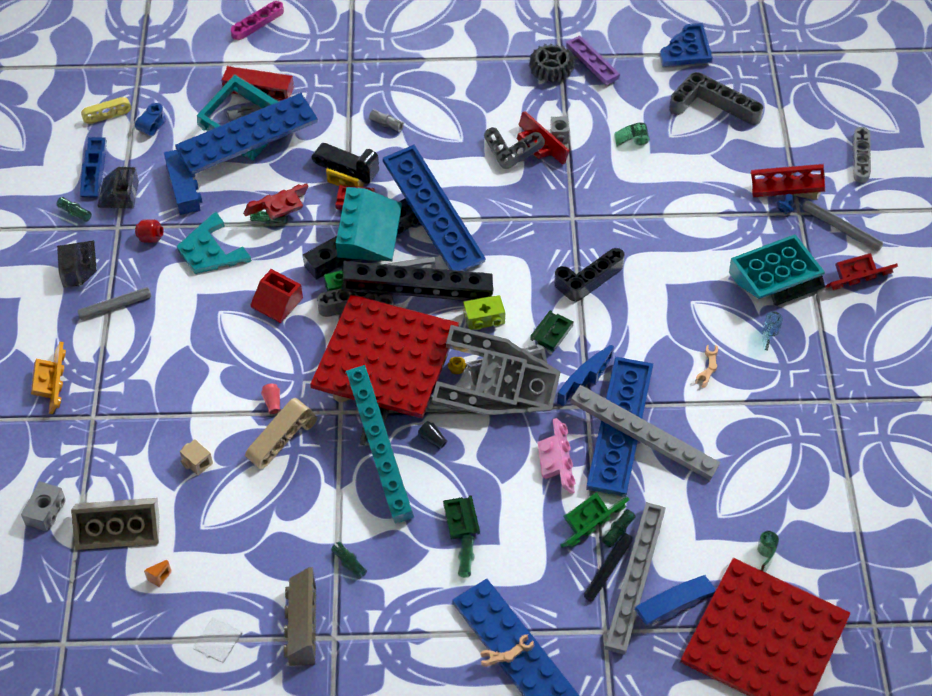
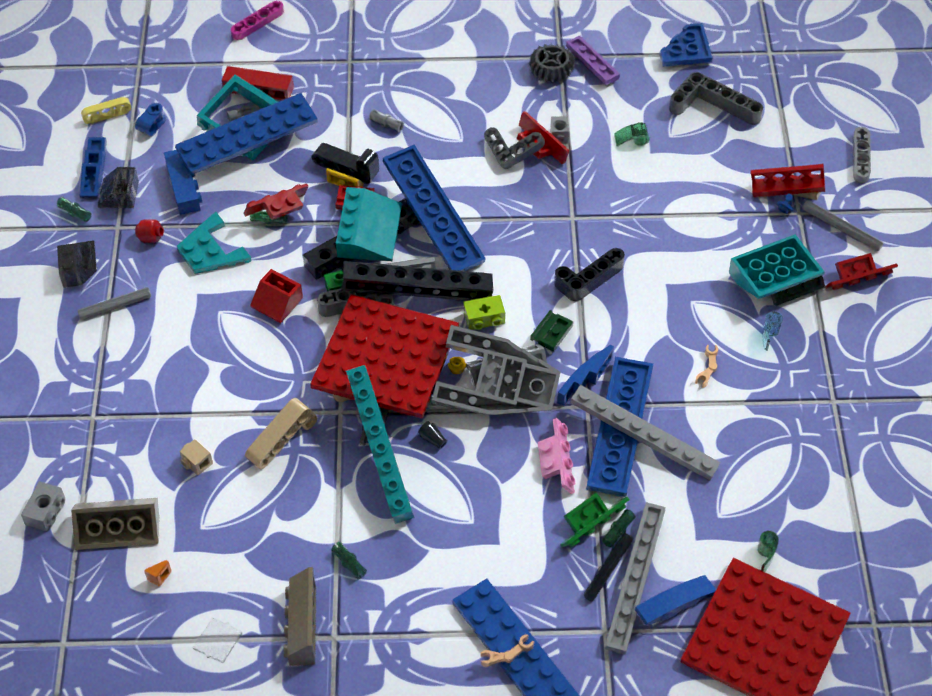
(47, 378): light orange bracket -> none
(271, 396): coral cone -> none
(461, 517): dark green plate -> none
(466, 556): clear green pin -> none

